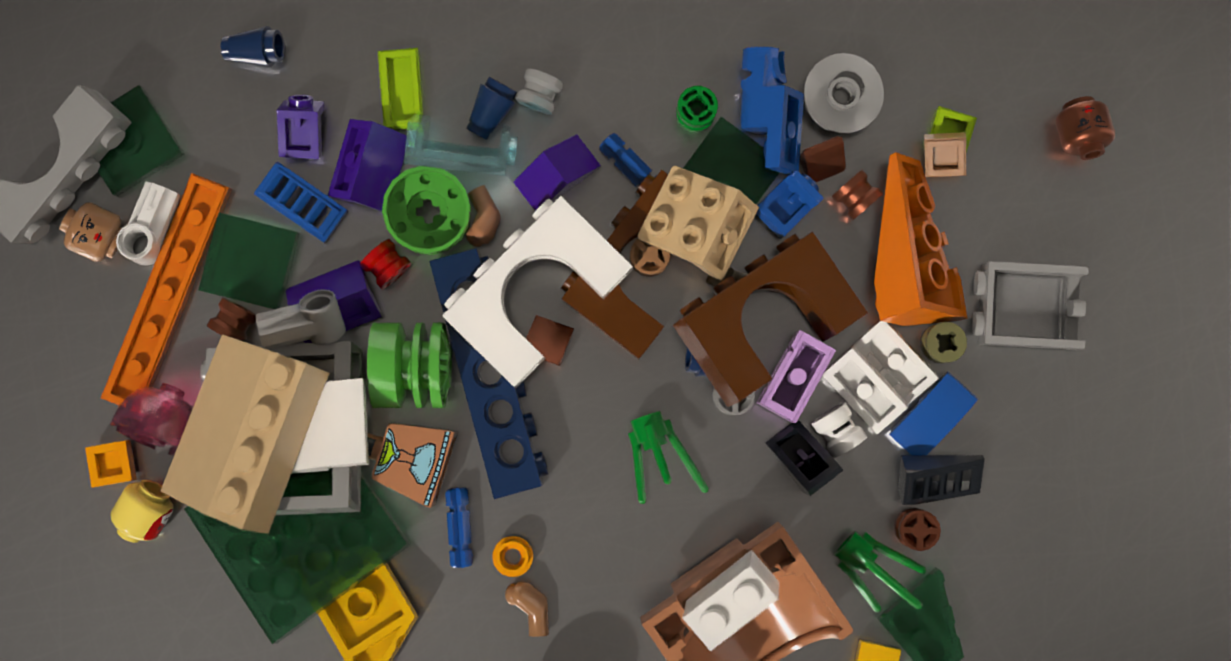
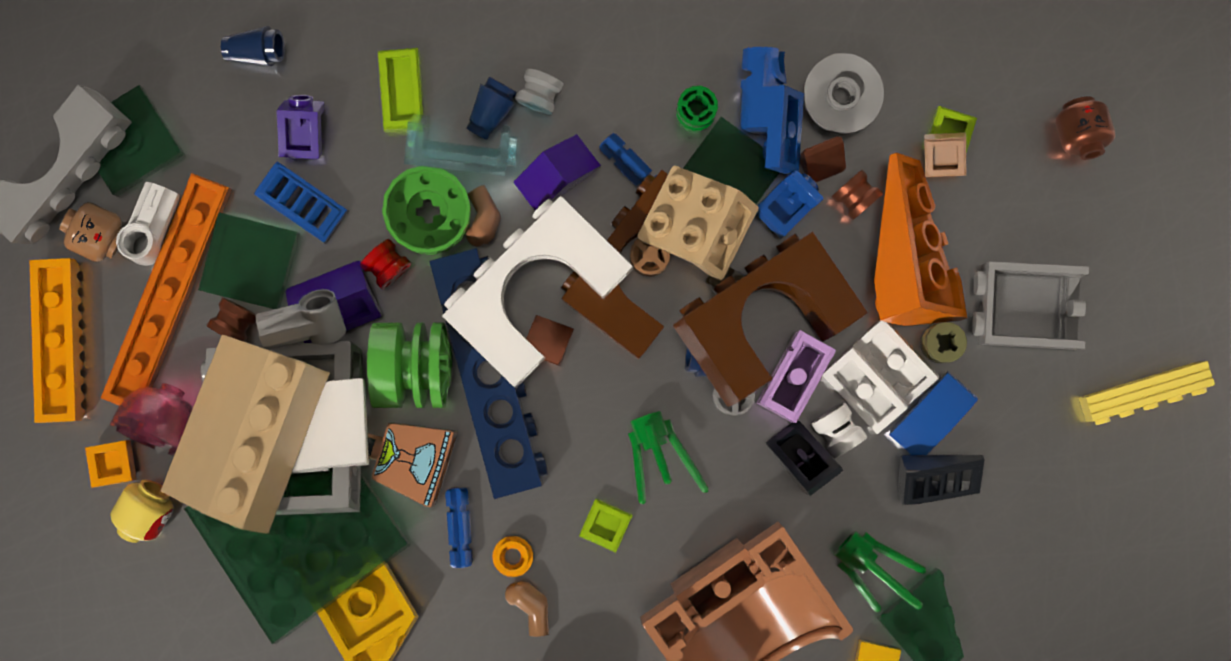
(56, 340): none -> light orange gear
(367, 163): dark purple panel -> none
(605, 525): none -> lime tile
(731, 600): white brick -> none
(926, 529): copper wheel -> none
(1146, 392): none -> light yellow piece

